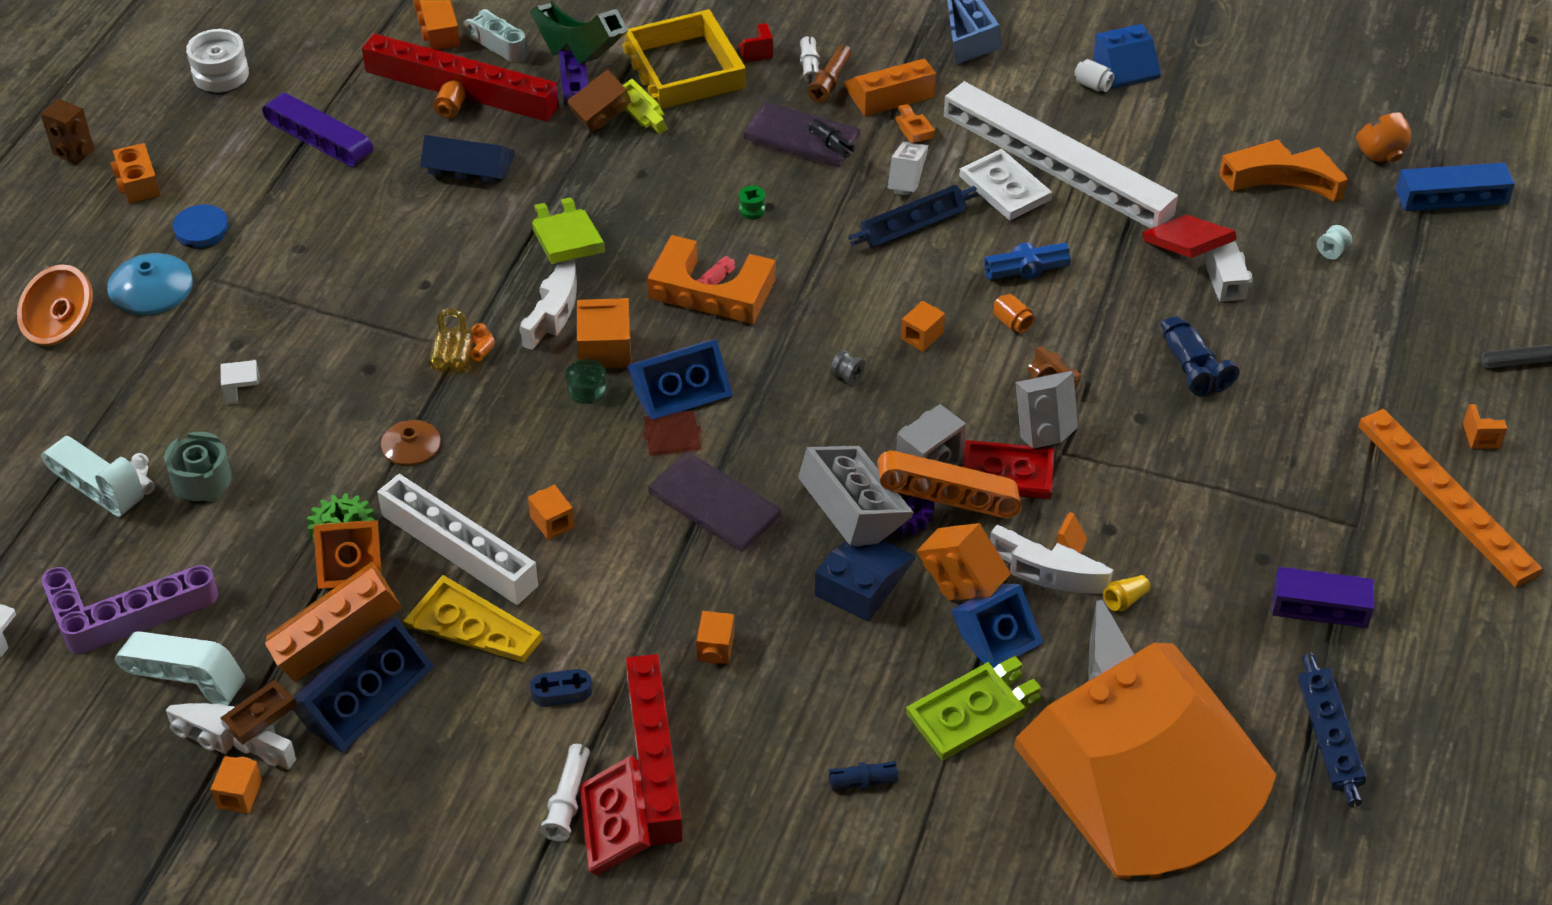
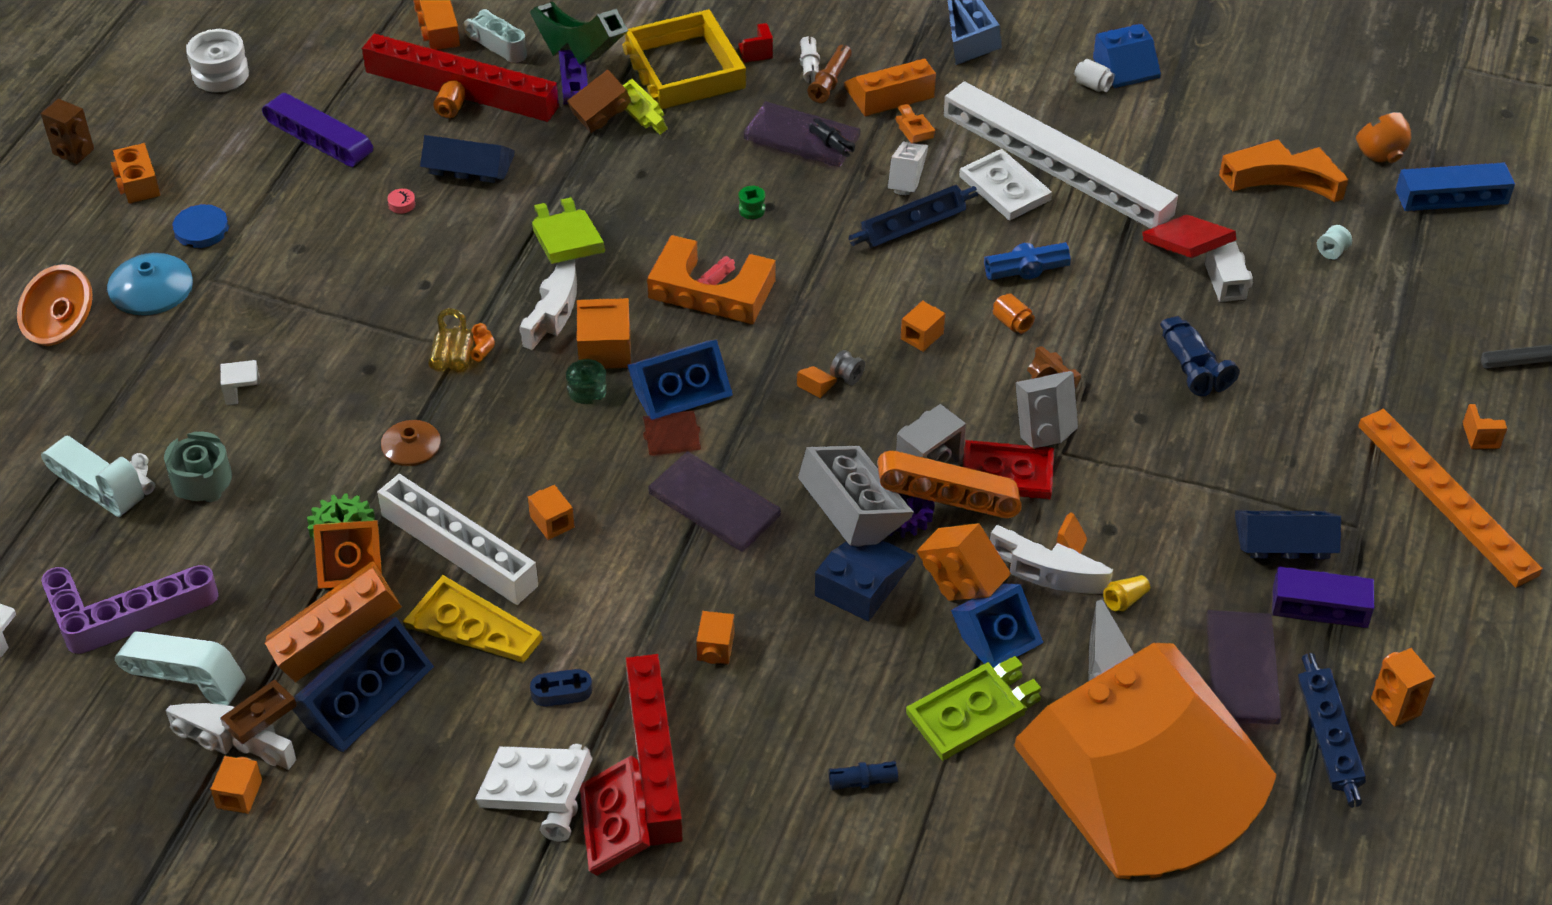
(401, 201): none -> coral tile
(534, 779): none -> white plate
(815, 381): none -> orange slope
(1244, 665): none -> clear purple tile
(1289, 533): none -> dark blue slope
(1402, 686): none -> orange brick

